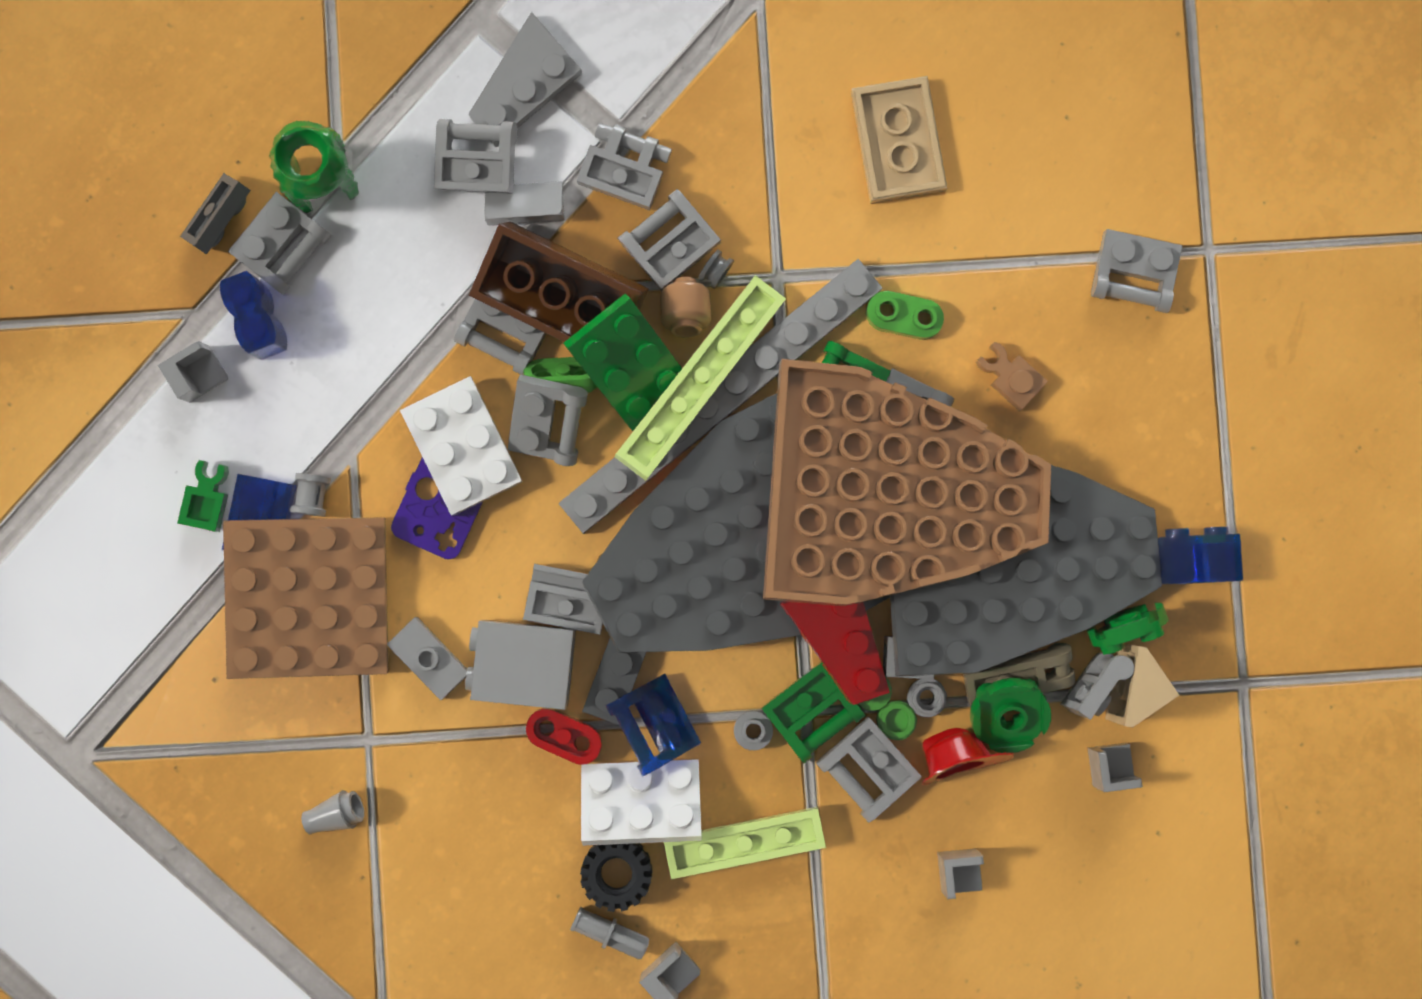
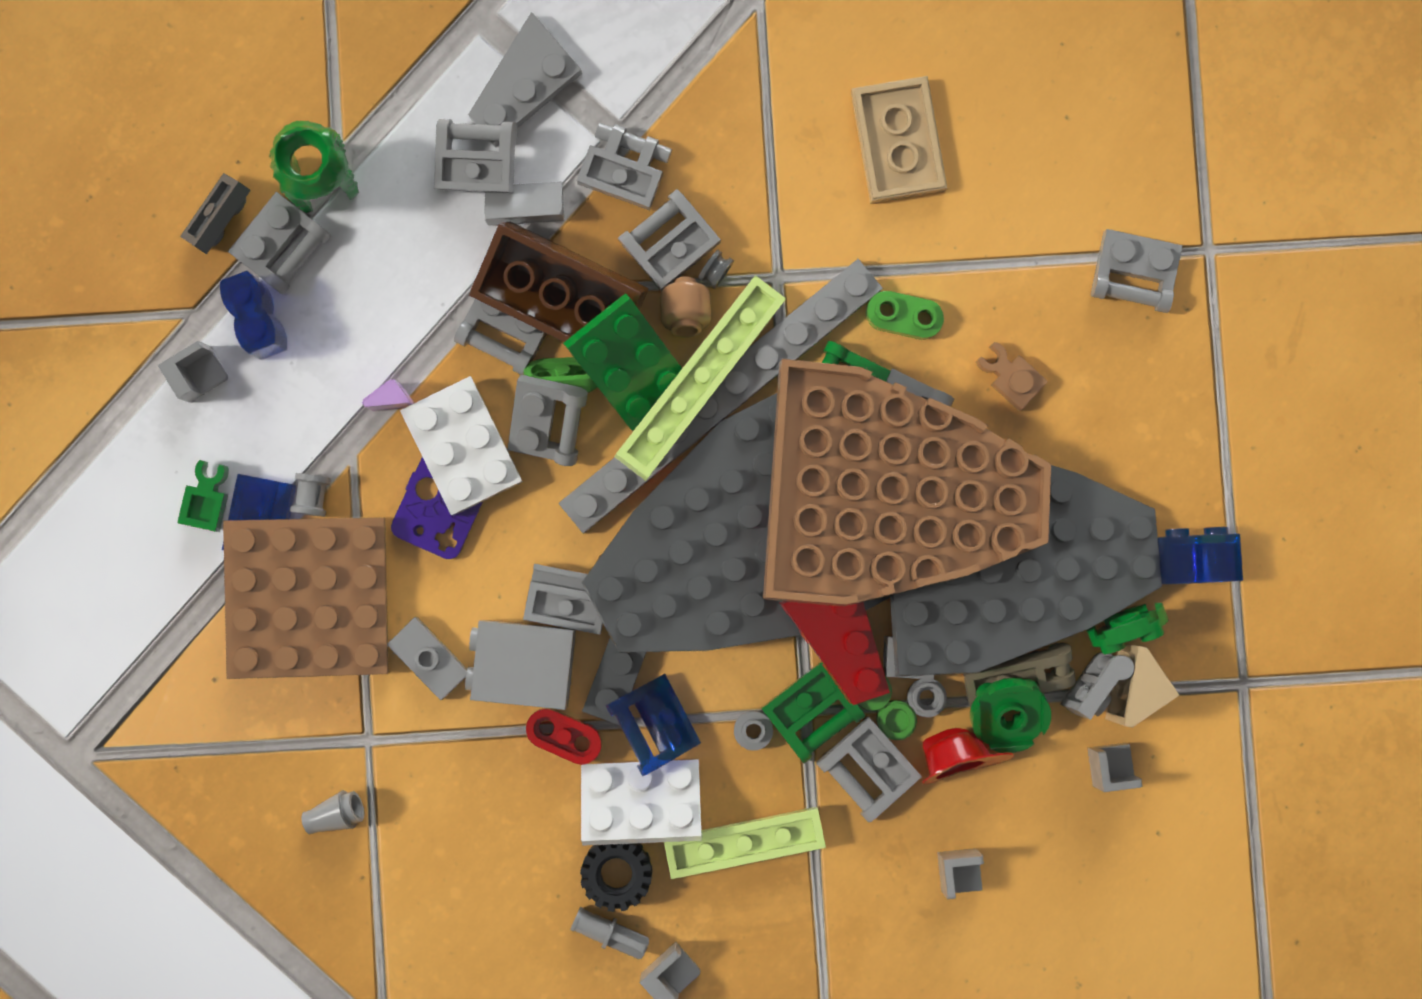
(388, 396): none -> lavender slope

